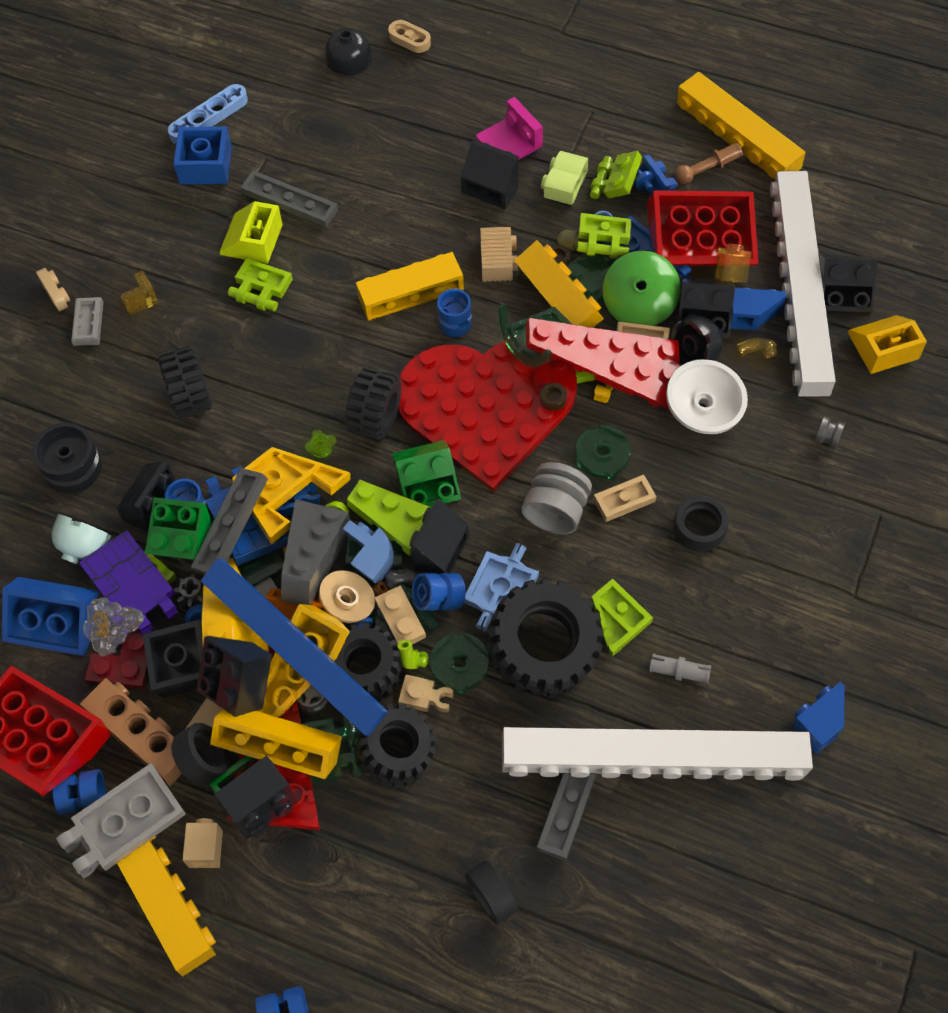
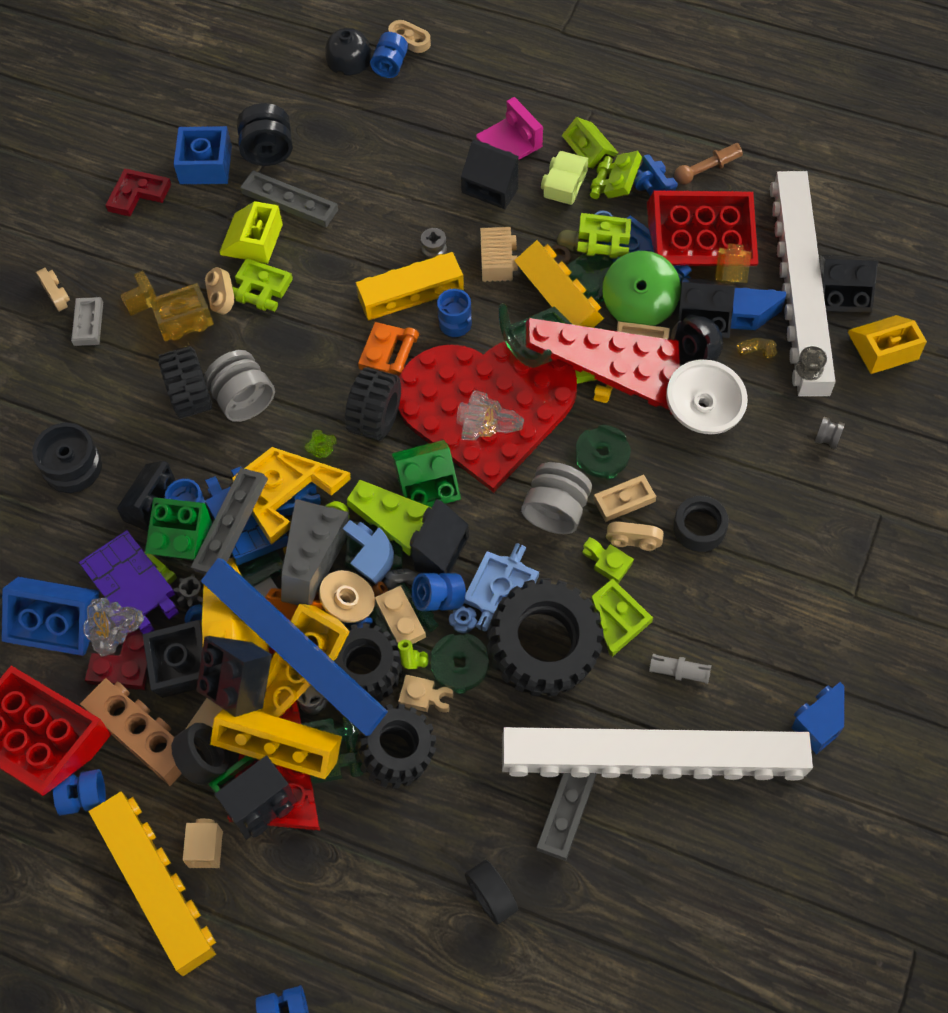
(76, 538): light aqua cylinder -> none
(121, 821): light grey tile -> none
(133, 186): none -> dark red plate
(181, 312): none -> clear yellow plate
(219, 290): none -> tan plate
(230, 98): light blue beam -> none
(239, 385): none -> light grey wheel
(264, 134): none -> black wheel
(381, 346): none -> orange plate
(389, 54): none -> blue wheel
(433, 242): none -> flat silver wheel
(466, 625): none -> medium blue plate
(486, 417): none -> clear rock
(553, 396): dark brown tile -> none
(588, 141): none -> lime panel
(610, 562): none -> lime plate
(637, 535): none -> tan plate
(739, 125): yellow brick -> none
(810, 356): none -> clear smoke wheel

